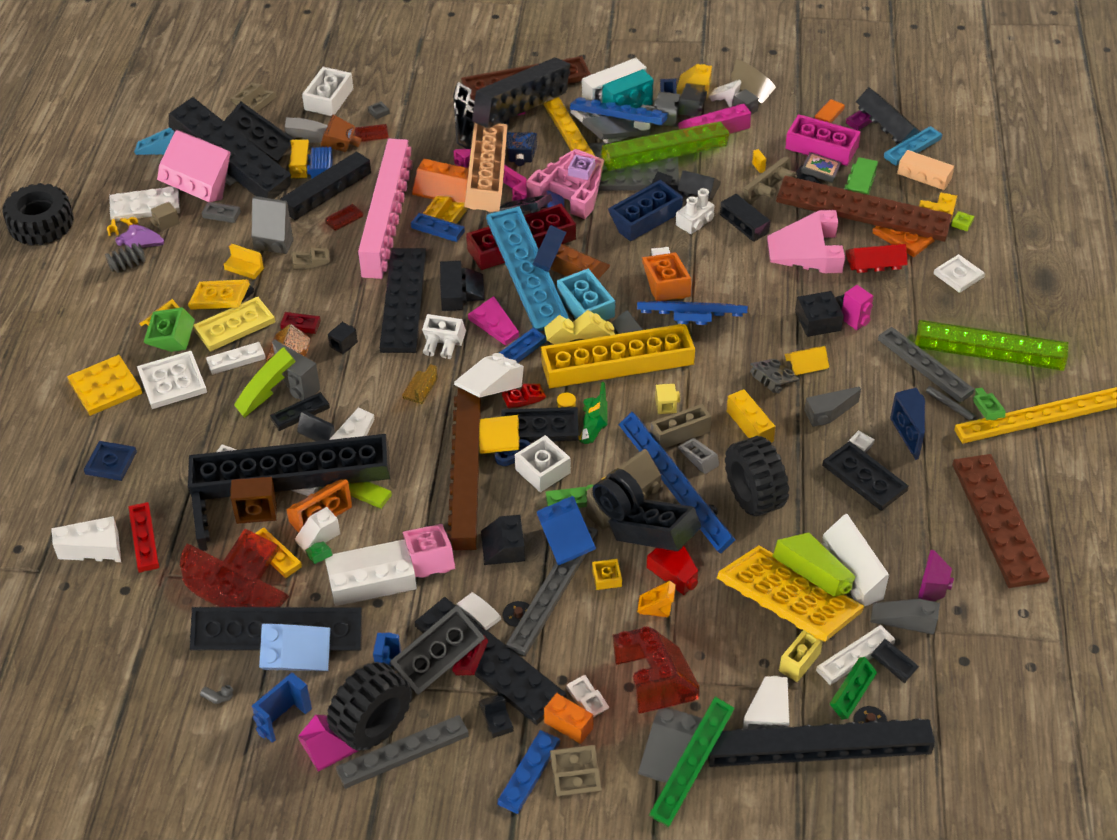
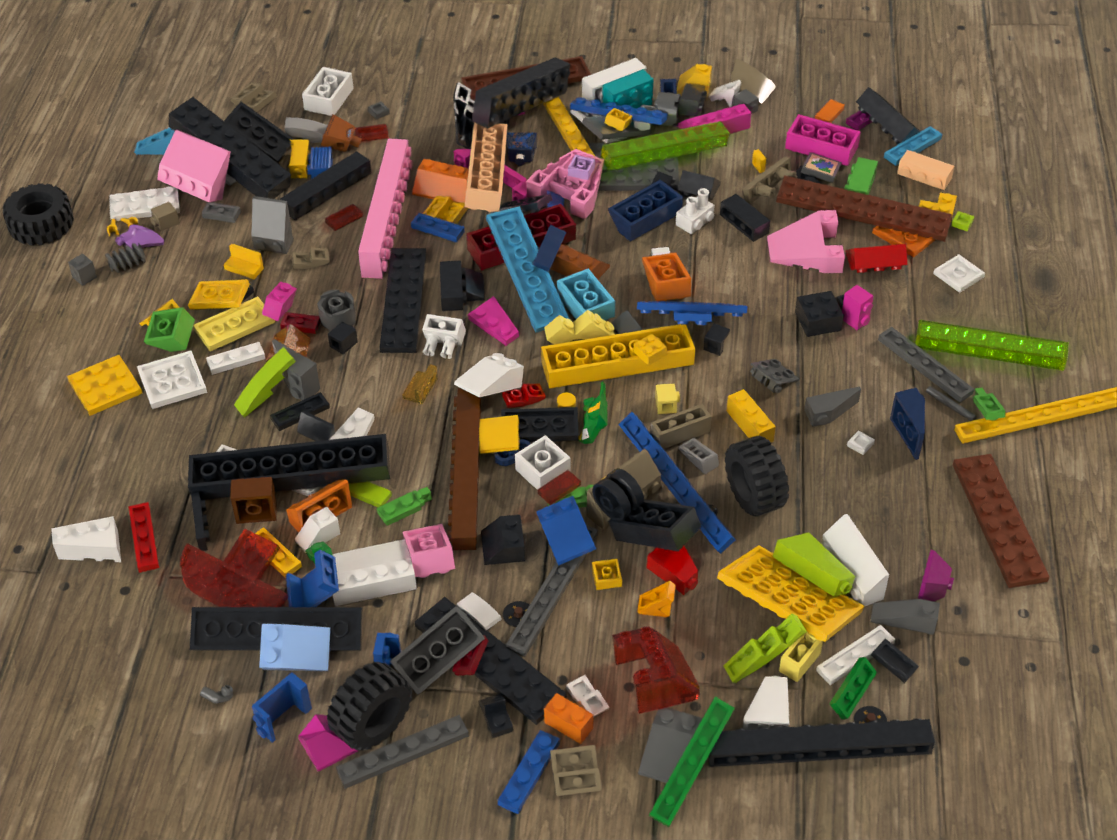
(82, 269): none -> dark grey brick
(110, 460): dark blue plate -> none
(279, 301): none -> dark pink brick
(316, 585): none -> blue panel
(335, 308): none -> dark grey brick
(404, 506): none -> bright green hinge
(524, 345): blue plate -> none
(559, 487): none -> clear red tile
(618, 119): none -> yellow piece
(650, 349): none -> yellow piece
(715, 339): none -> black panel
(766, 648): none -> lime slope
(808, 360): yellow panel -> none
(865, 475): black plate -> none

